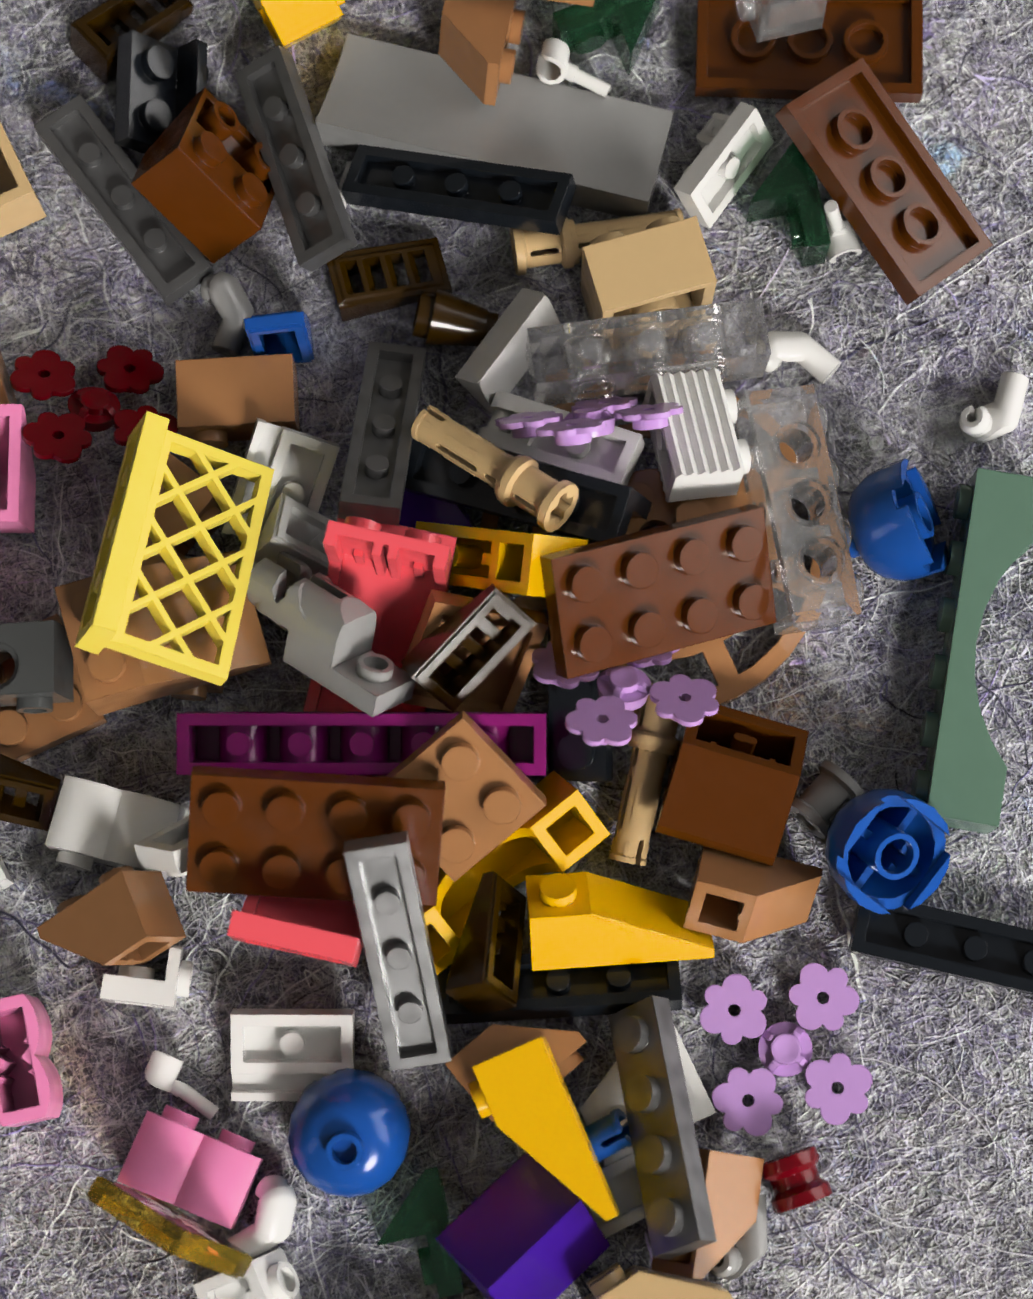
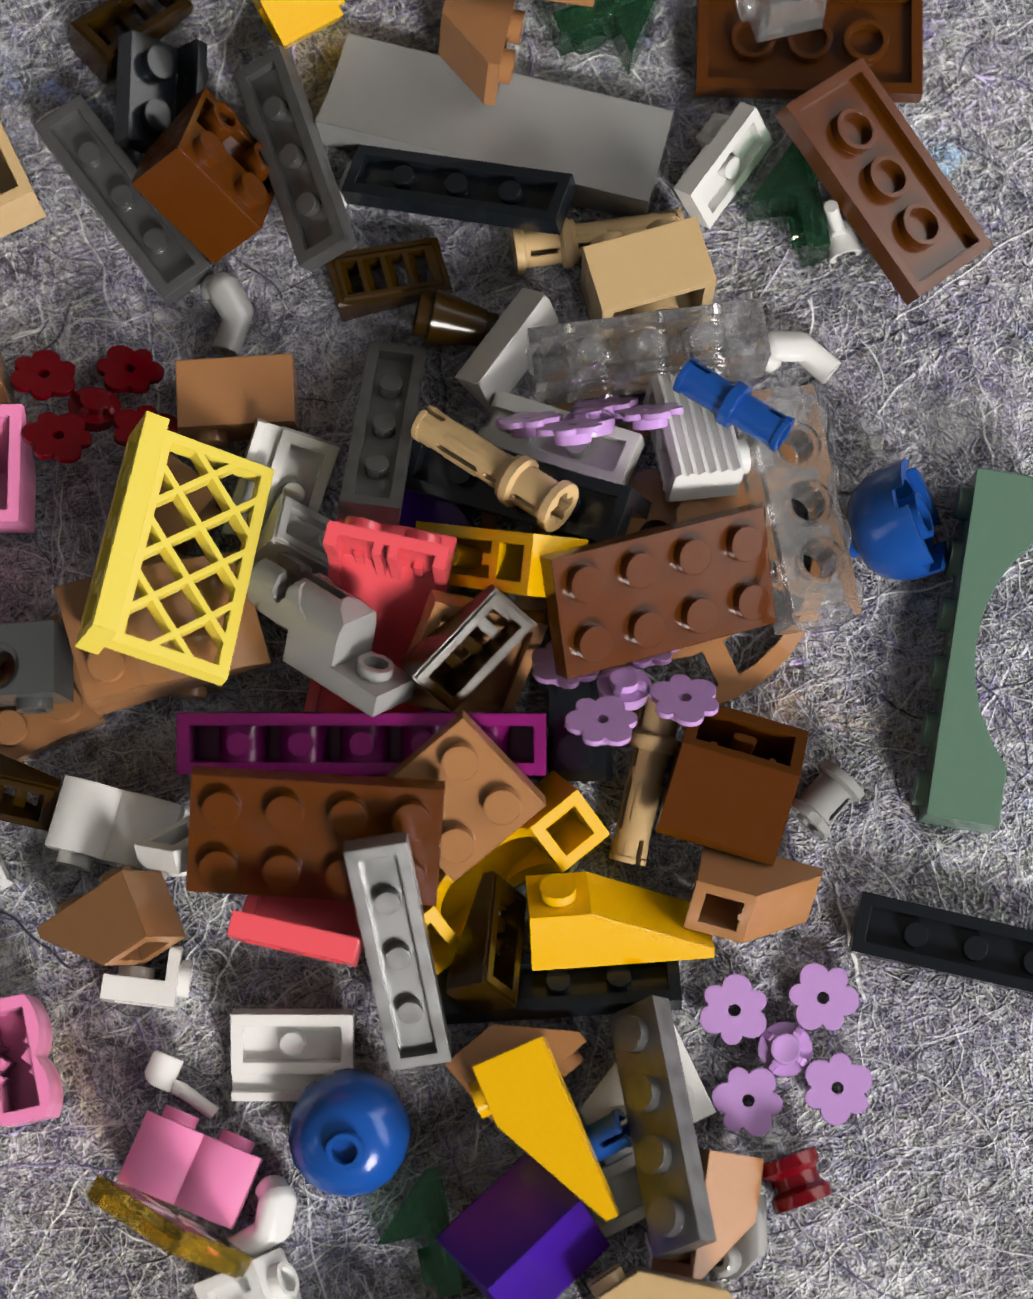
(281, 334): blue slope -> none
(555, 67): white hand -> none
(733, 404): none -> blue pin
(887, 850): blue cylinder -> none
(999, 416): white arm -> none

